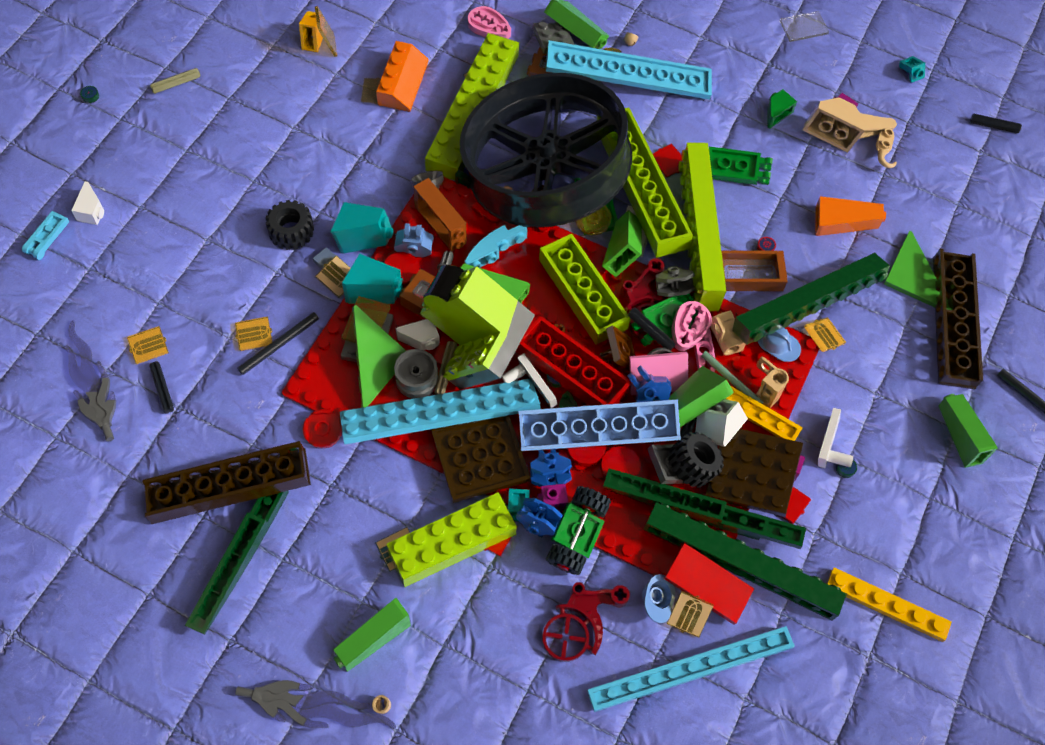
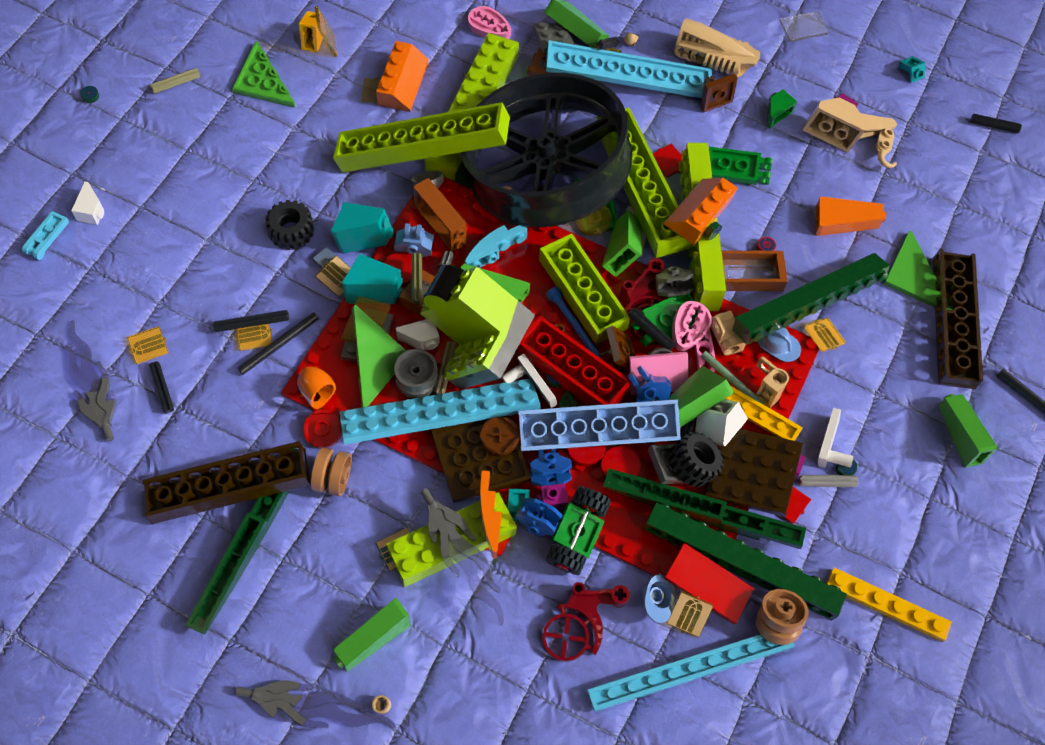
(252, 320): none -> black axle
(261, 80): none -> bright green tile
(313, 381): none -> orange piece
(331, 471): none -> medium nougat wheel
(416, 278): none -> olive axle
(422, 137): none -> lime brick
(464, 553): none -> clear purple piece
(490, 518): none -> orange slope
(499, 436): none -> reddish brown tile
(555, 296): none -> blue piece
(607, 43): none -> black axle
(701, 208): none -> orange slope
(712, 230): none -> dark green tile
(718, 92): none -> reddish brown tile
(720, 50): none -> tan connector
(781, 616): none -> medium nougat wheel
(828, 480): none -> light grey axle

